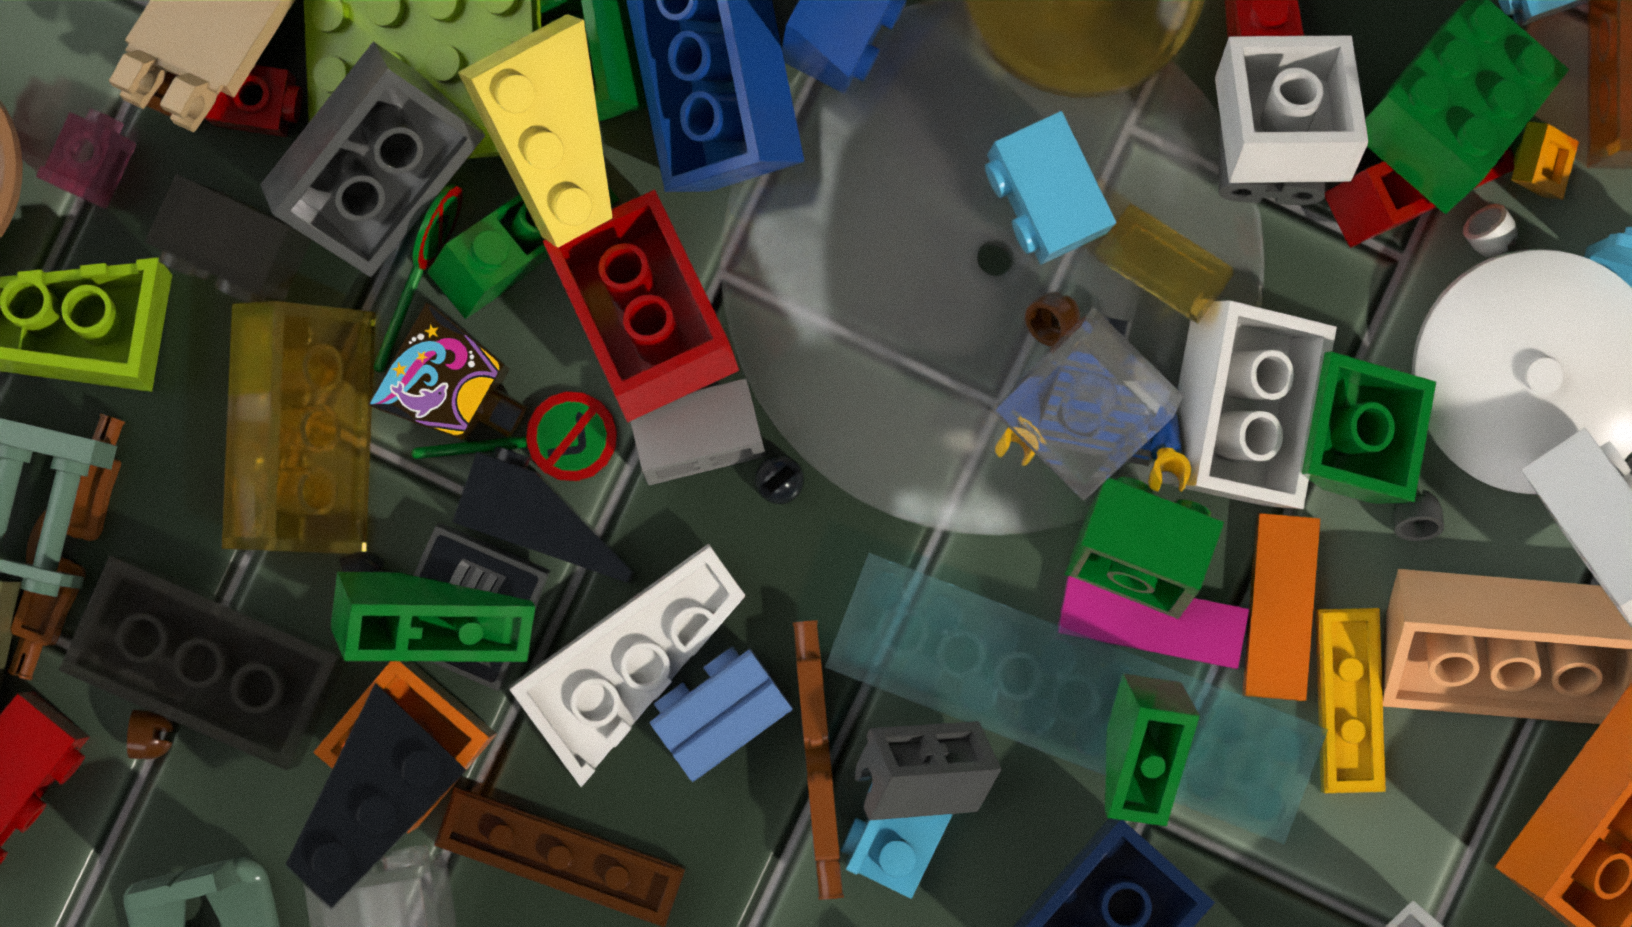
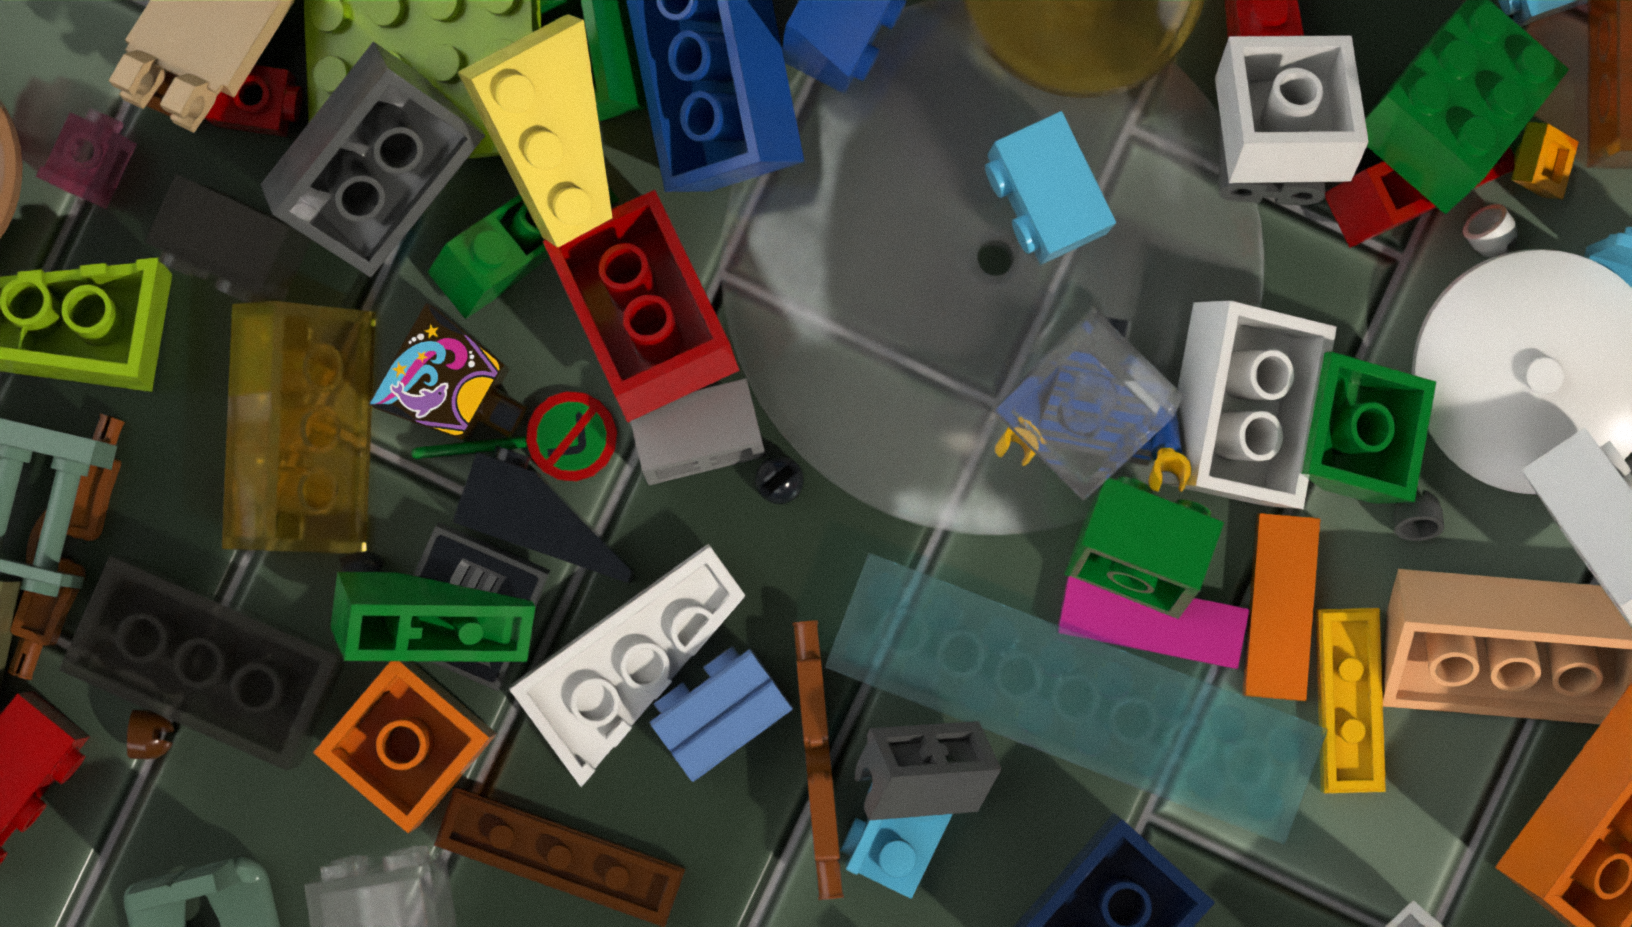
(371, 798): black wing -> none
(431, 238): green piece -> none
(1045, 315): reddish brown hinge -> none
(1147, 748): green slope -> none
(1164, 263): clear yellow tile -> none

